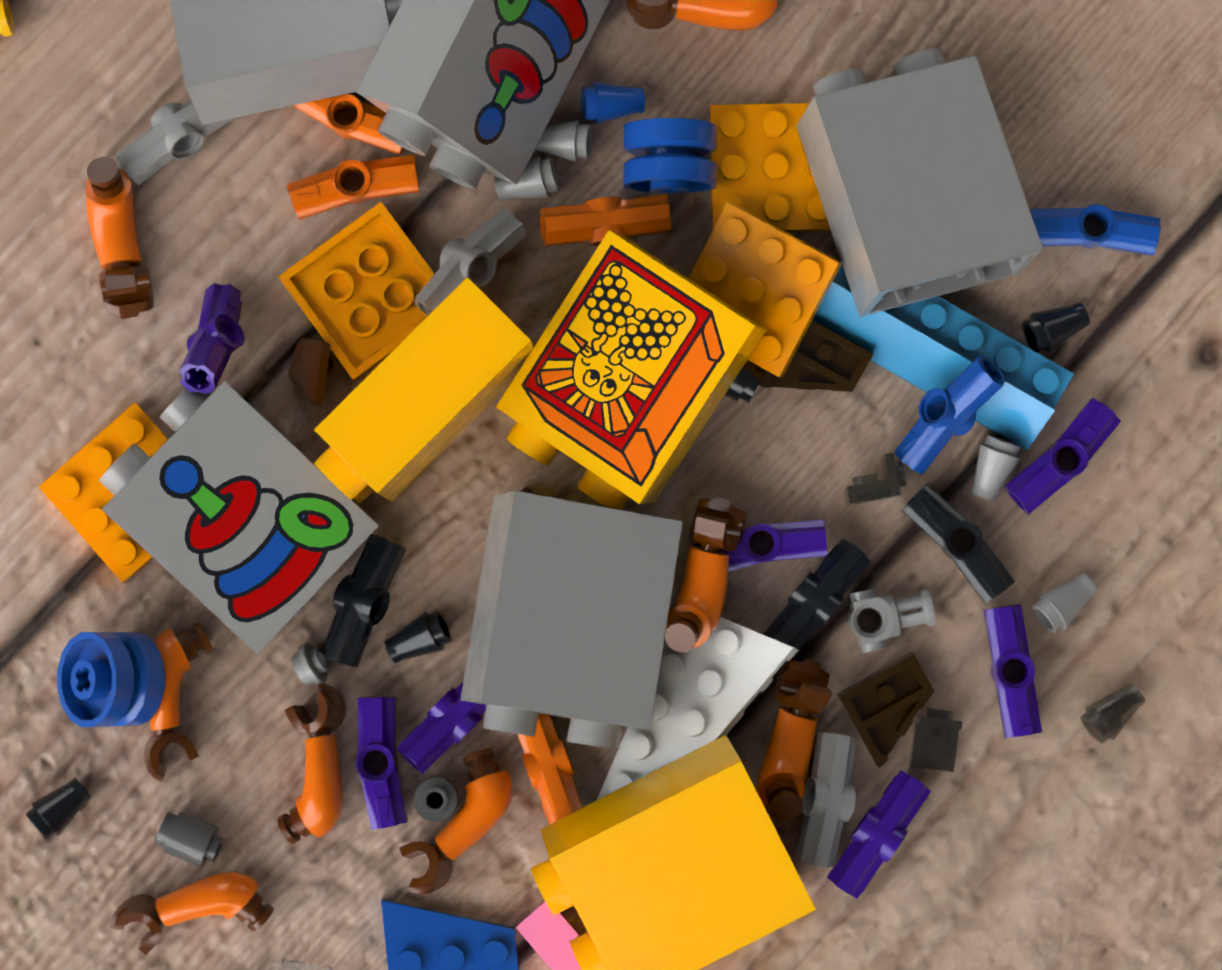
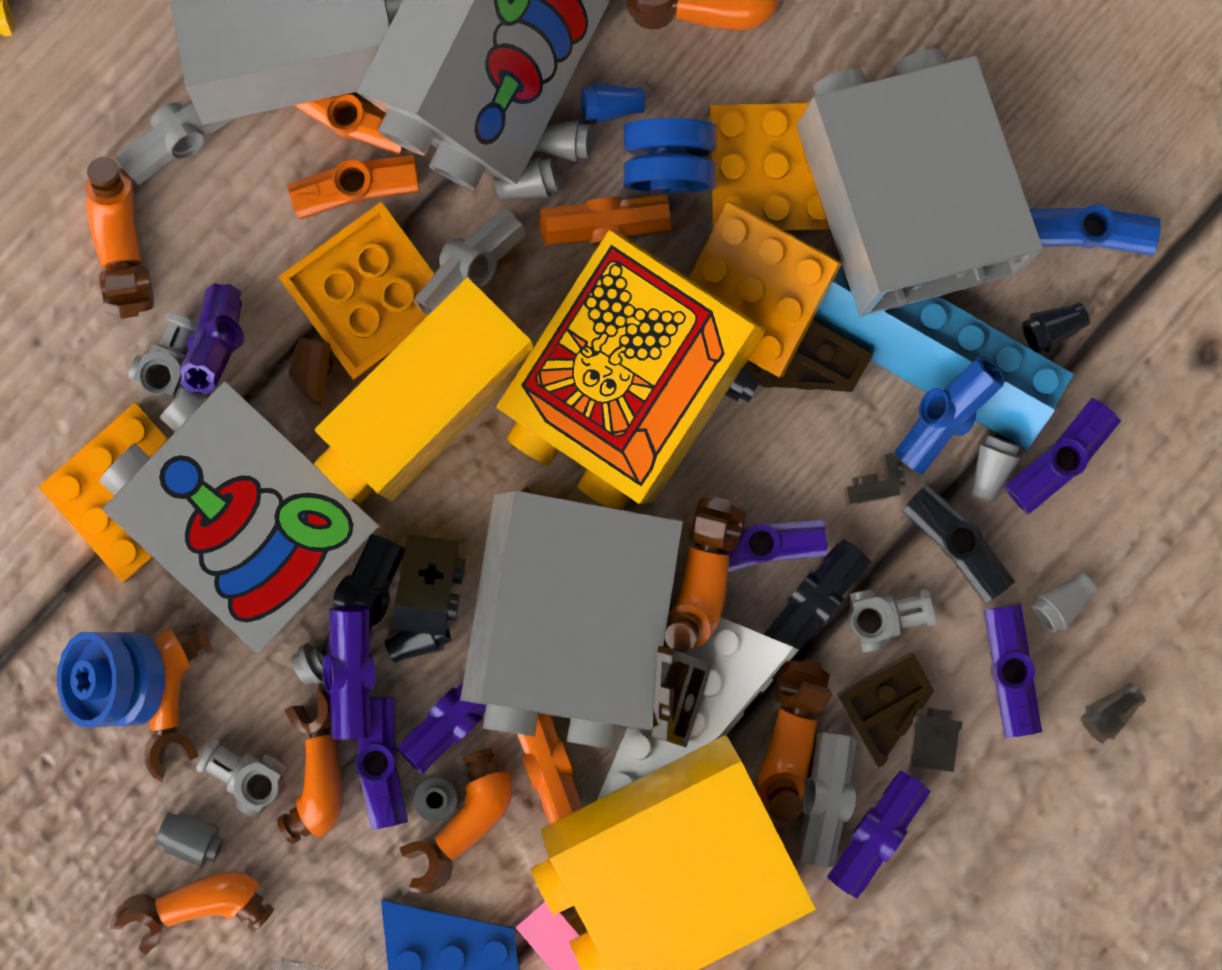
(58, 808): black cone -> none
(169, 354): none -> light grey connector
(241, 775): none -> light grey connector
(349, 672): none -> dark purple piece
(427, 585): none -> black brick
(677, 694): none -> dark brown wing

